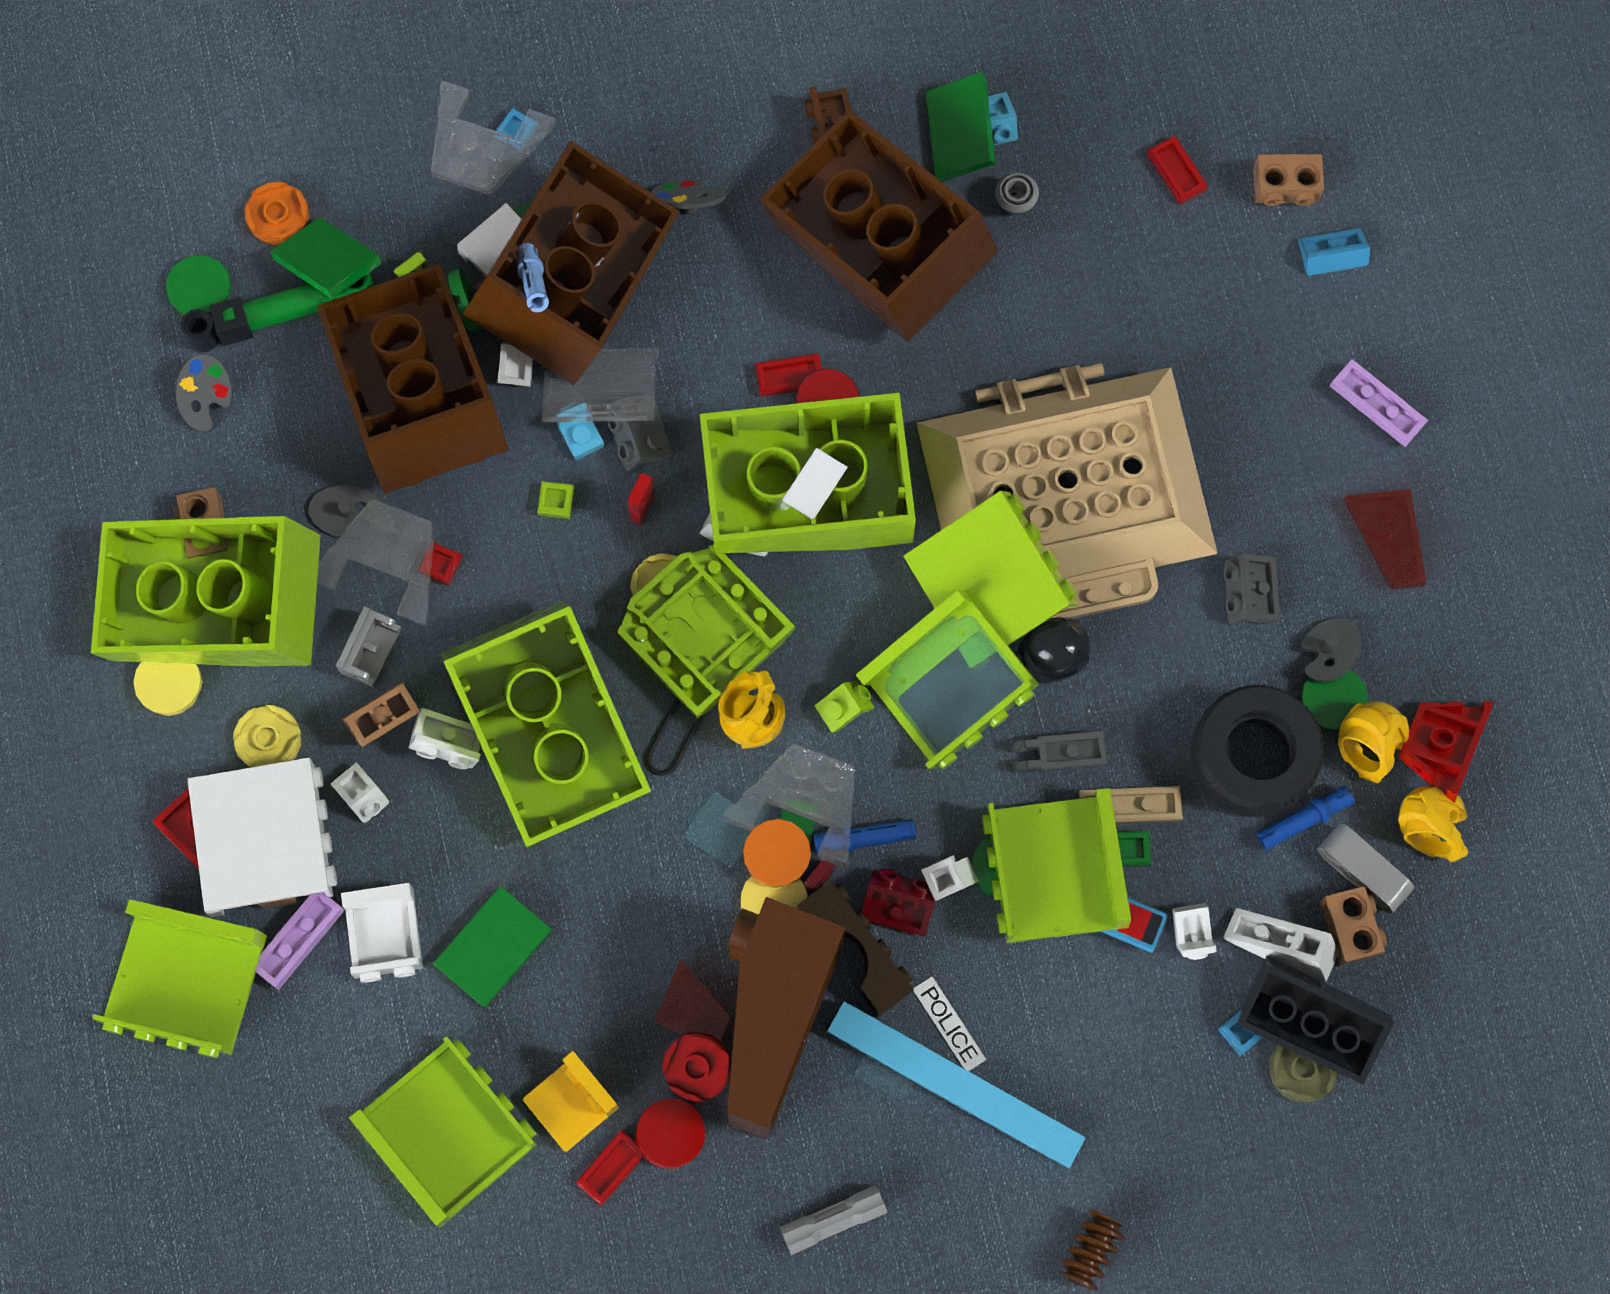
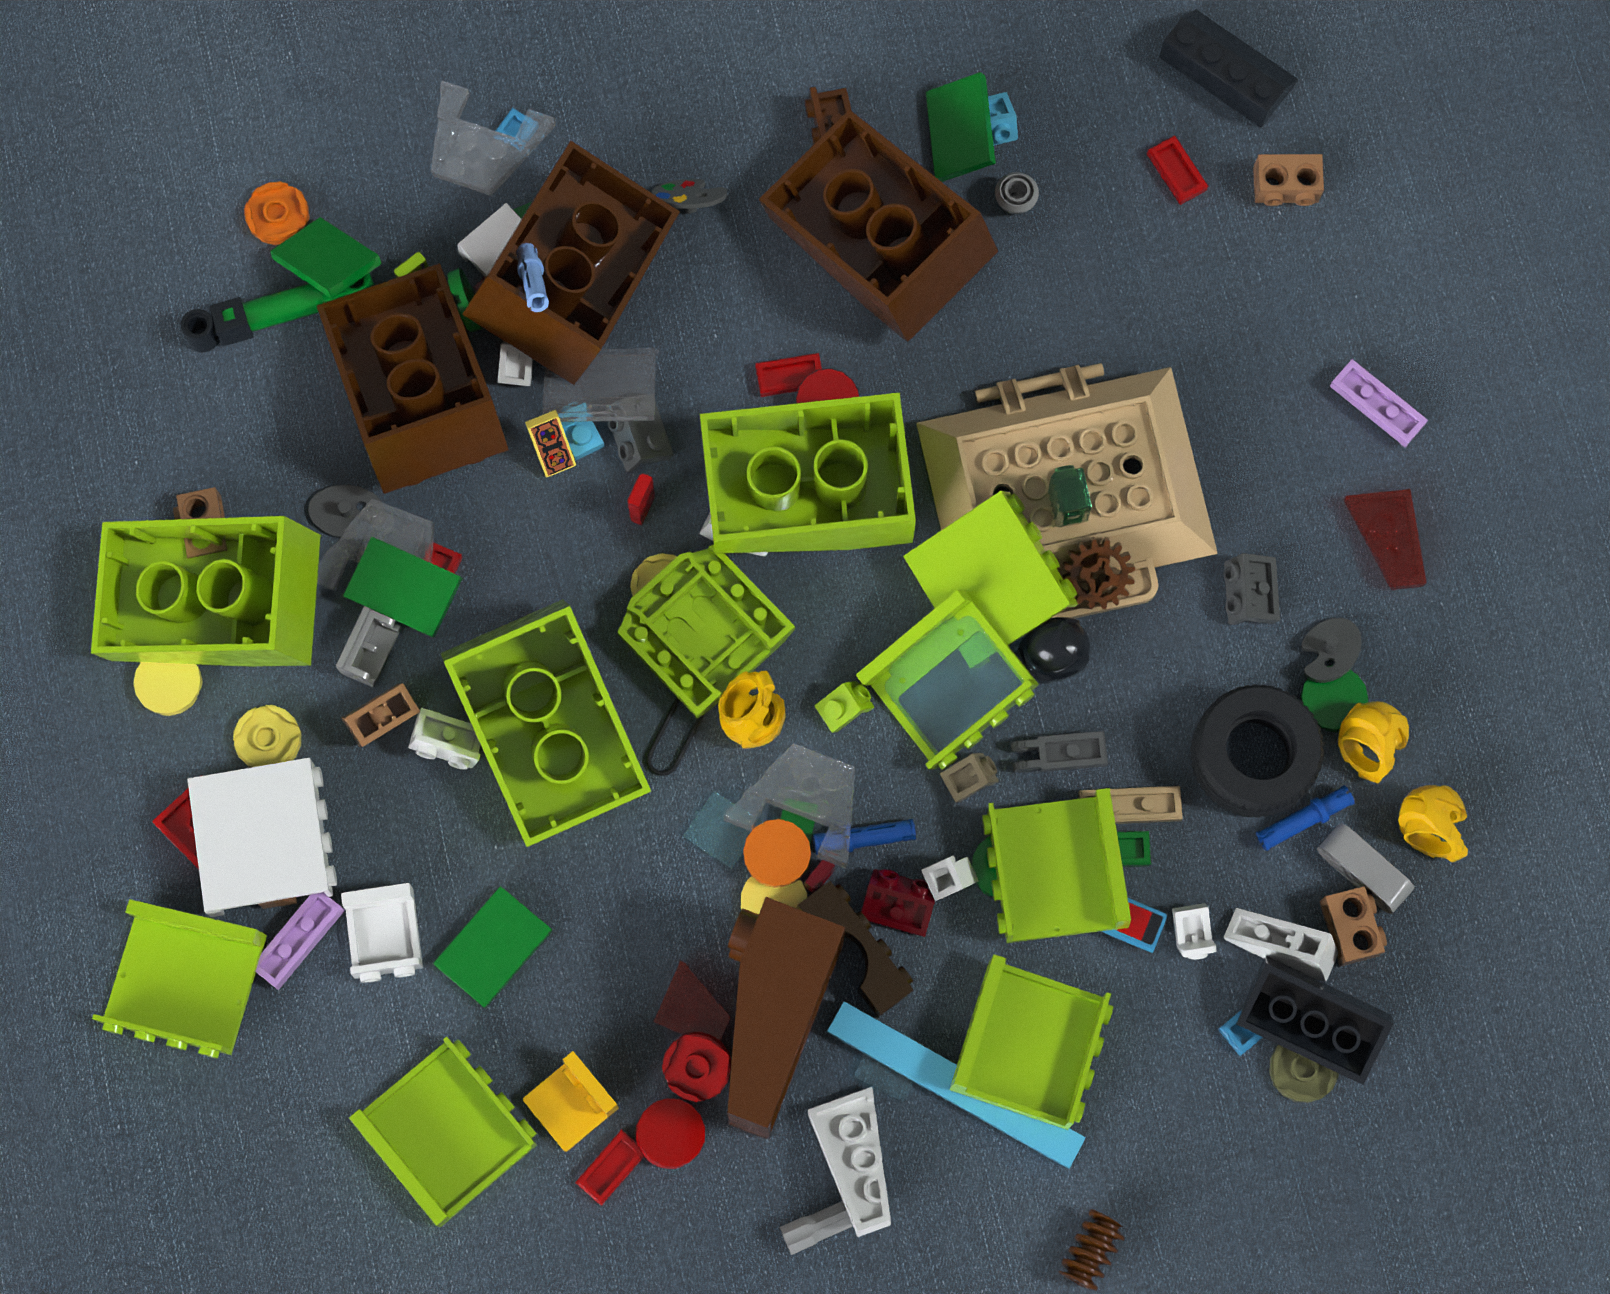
(197, 284): green tile -> none
(208, 382): dark grey piece -> none
(360, 793): white bracket -> none
(402, 587): none -> green tile
(550, 443): none -> tile
(555, 500): lime tile -> none
(814, 483): white sticker -> none
(853, 1151): none -> white wing
(949, 1024): white sticker -> none
(969, 776): none -> dark tan bracket
(1031, 1044): none -> lime panel
(1069, 496): none -> clear green brick
(1112, 575): none -> reddish brown gear
(1226, 67): none -> black slope
(1334, 251): dark azure slope -> none
(1444, 743): red wing -> none

